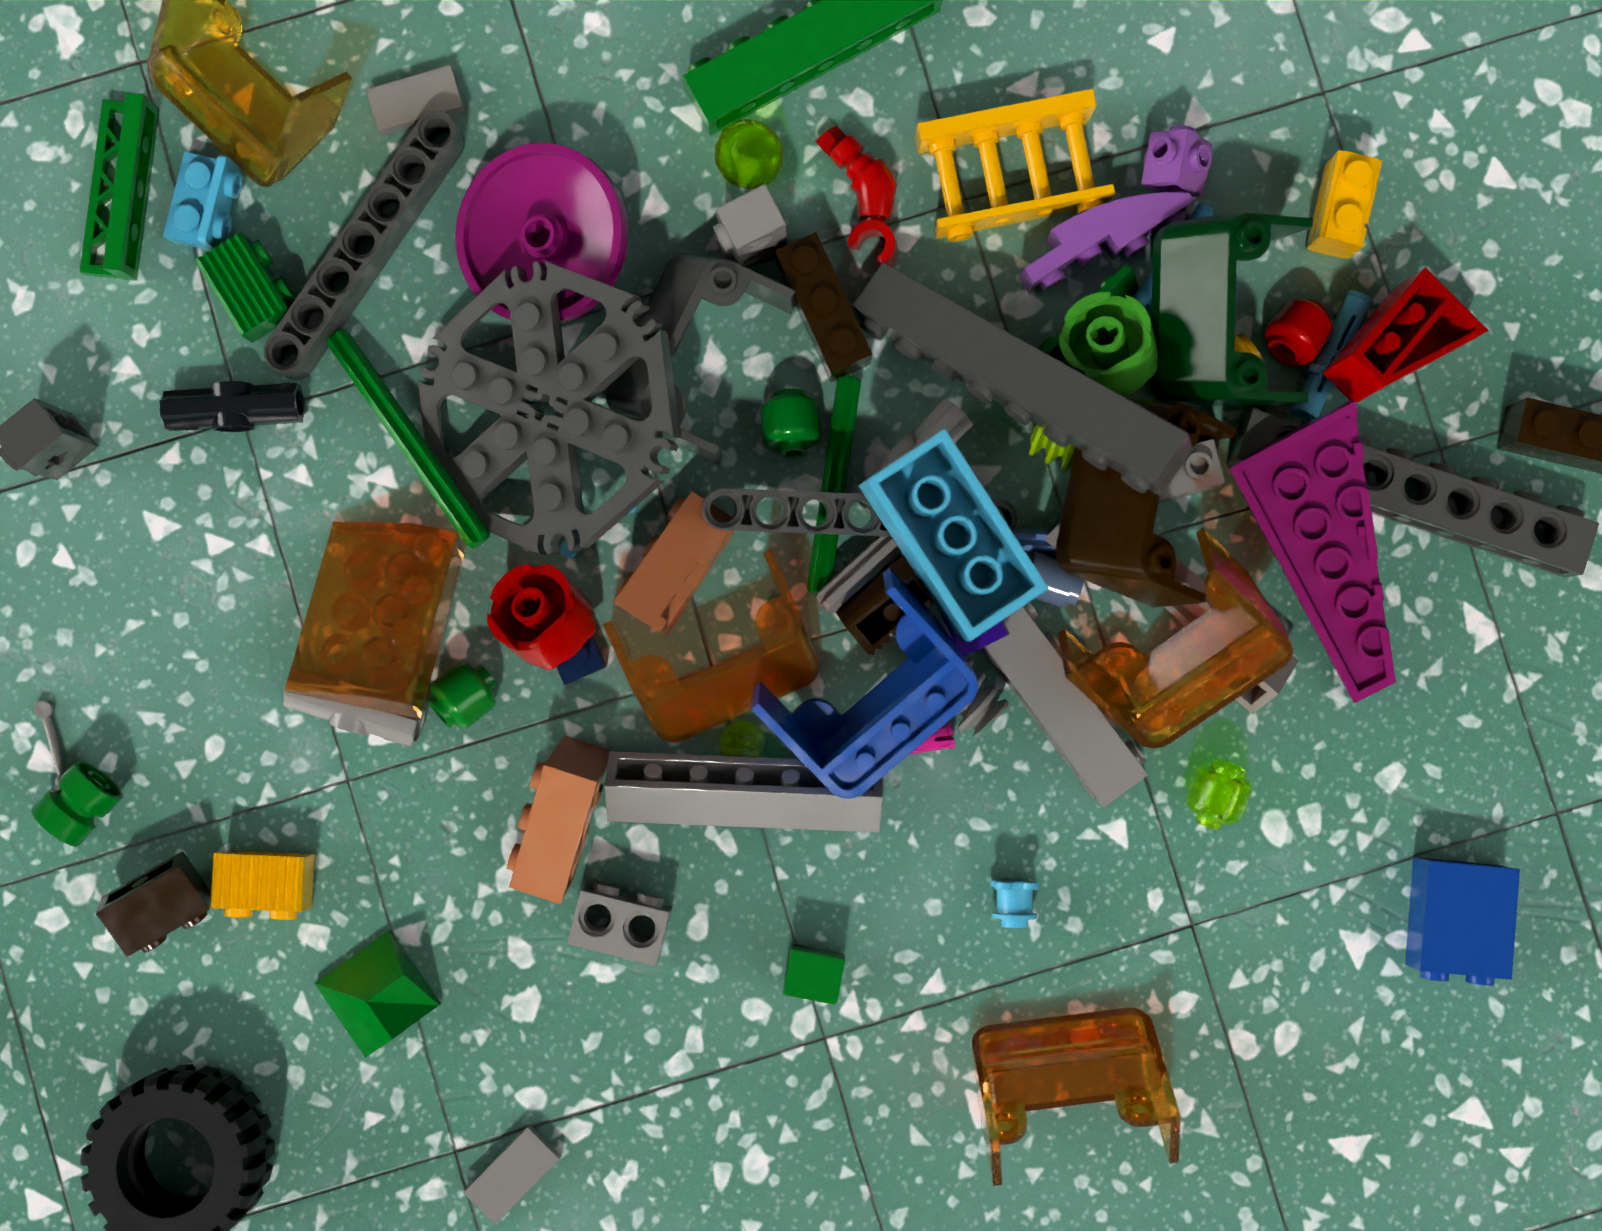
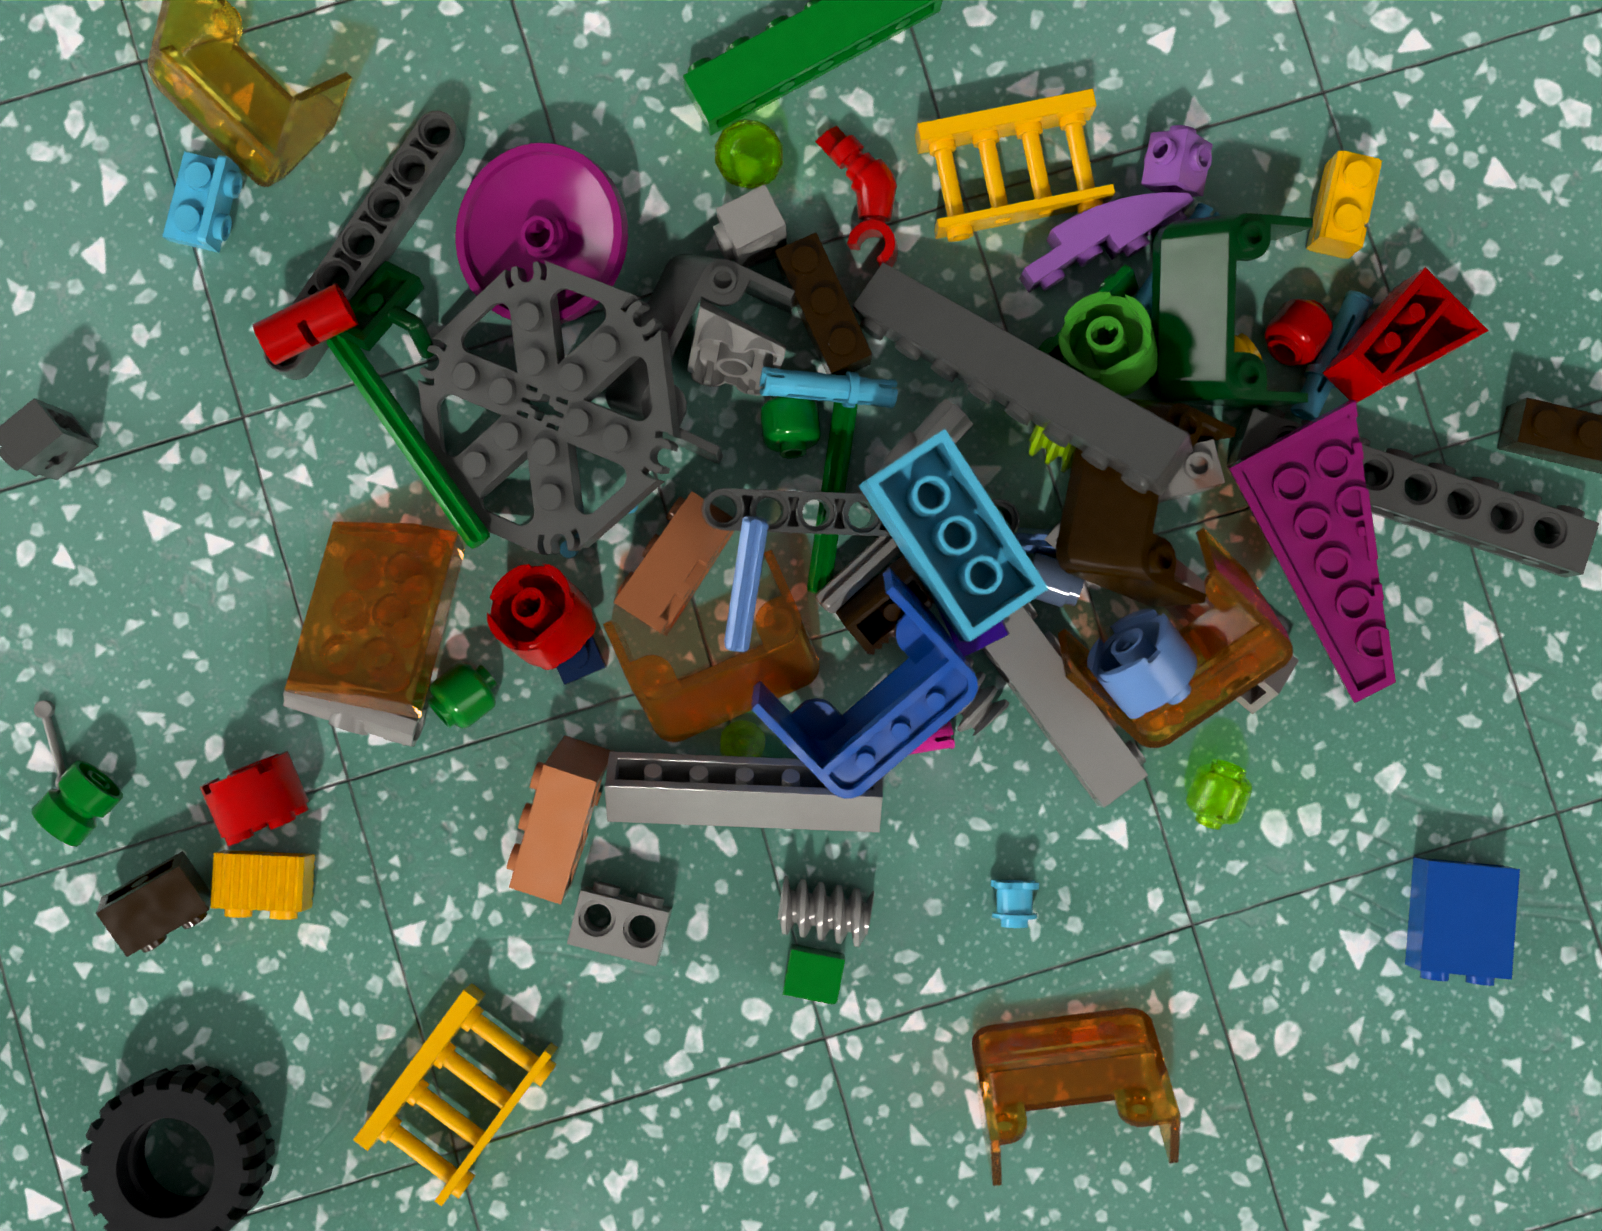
(128, 191): green fence -> none
(232, 406): black piece -> none
(246, 286): green brick -> none
(254, 797): none -> red brick
(305, 324): none -> red pin
(377, 993): green slope -> none
(384, 303): none -> dark green plate
(406, 100): light grey tile -> none
(413, 1089): none -> yellow fence
(512, 1174): light grey tile -> none
(730, 351): none -> light grey slope
(745, 583): none -> medium blue axle
(824, 911): none -> light grey piece
(844, 389): none -> medium azure pin
(1143, 663): none -> medium blue brick

